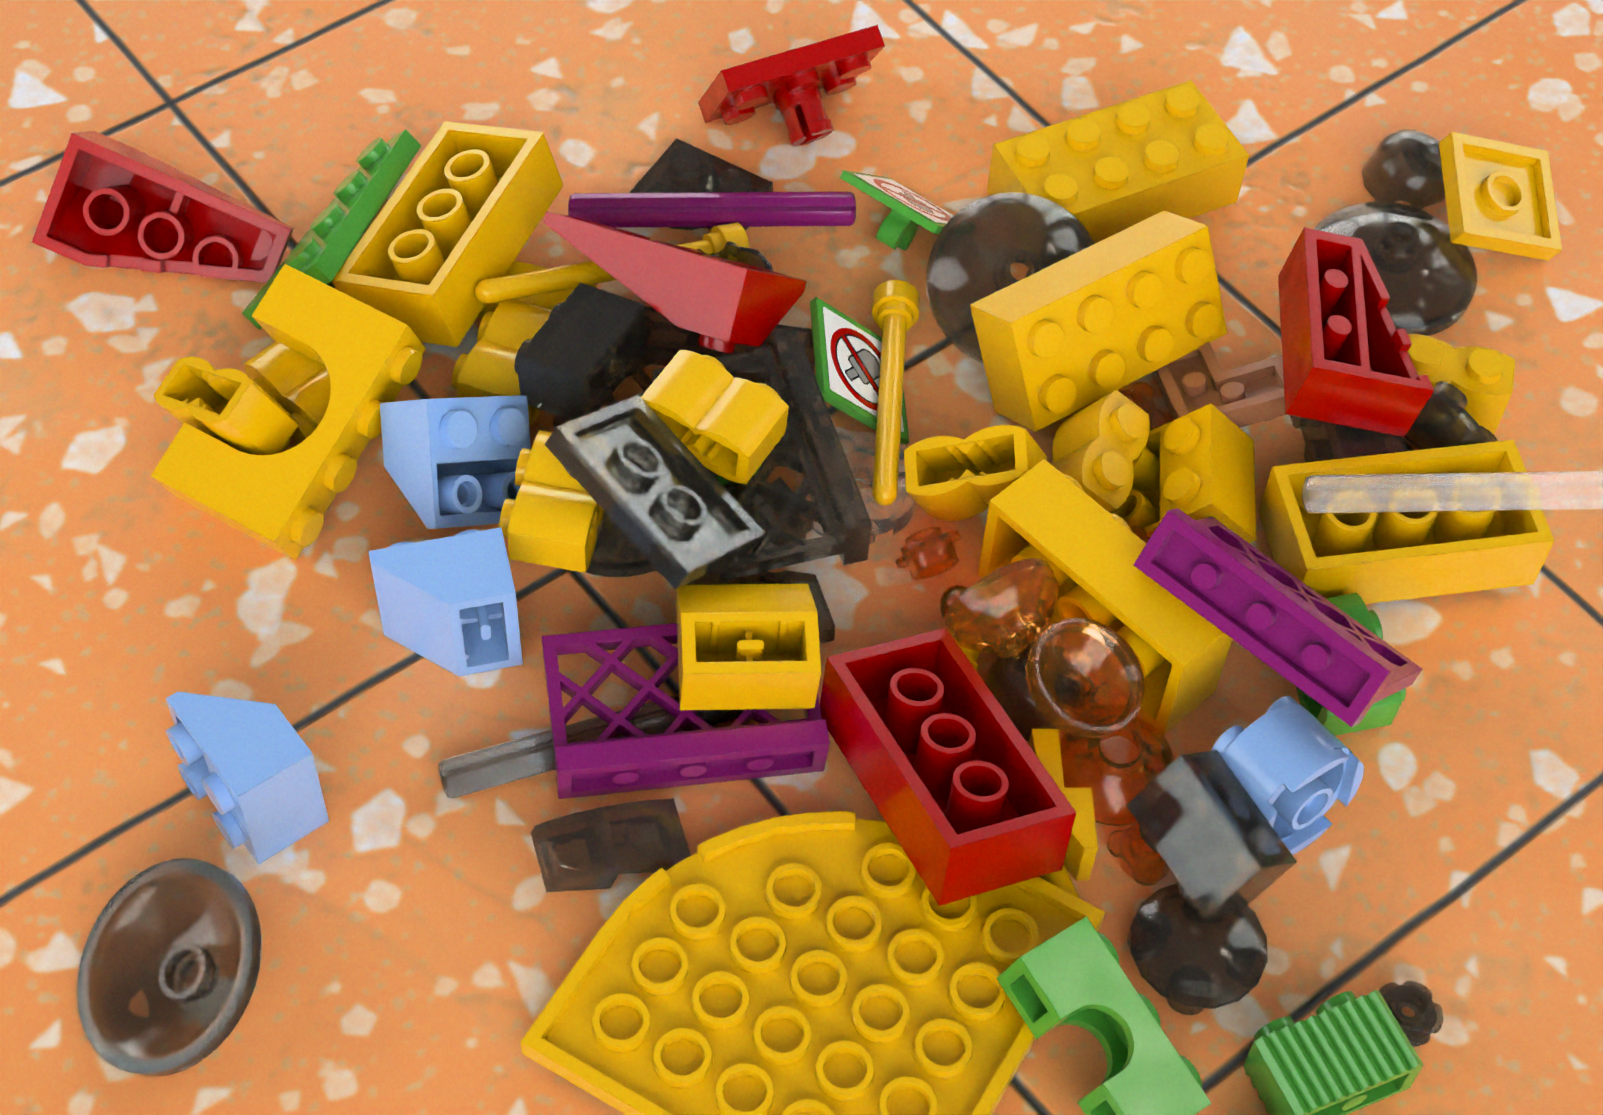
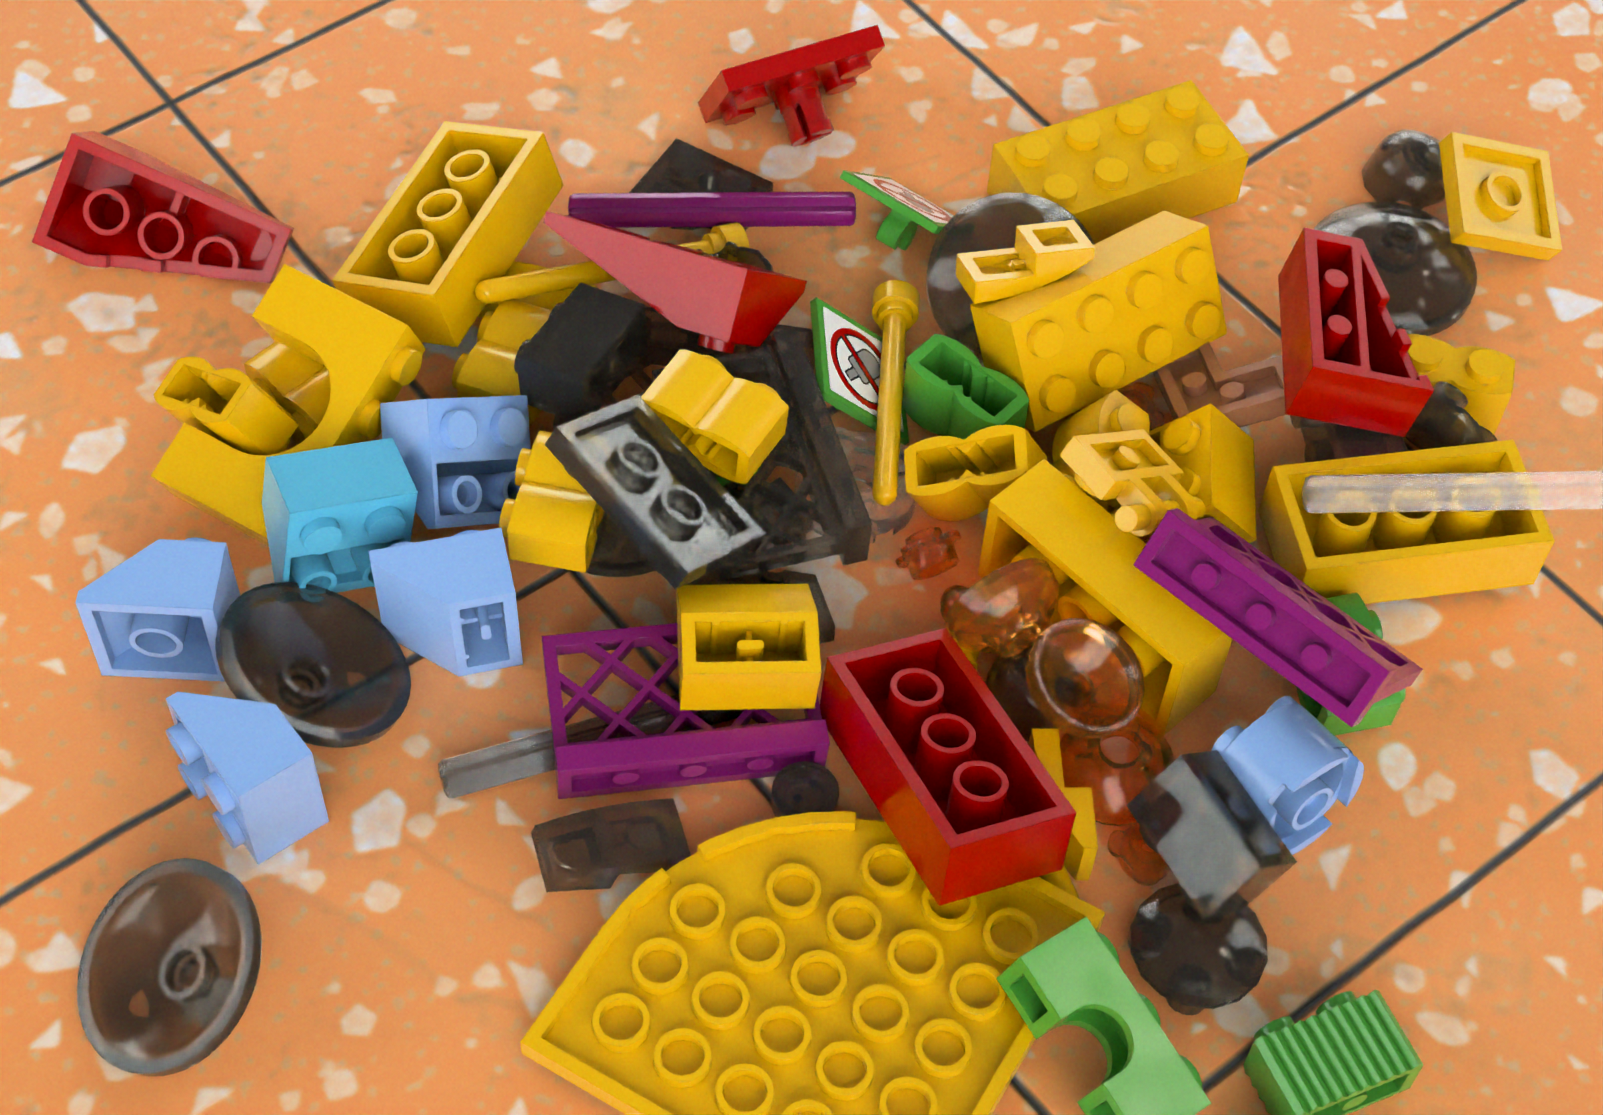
(161, 611): none -> light blue slope
(316, 659): none -> clear smoke dish
(332, 509): none -> medium azure slope
(349, 214): bright green wing -> none
(804, 789): none -> clear smoke tile
(956, 395): none -> bright green brick
(1040, 257): none -> yellow slope
(1133, 472): none -> yellow plate
(1427, 1014): clear smoke plate -> none

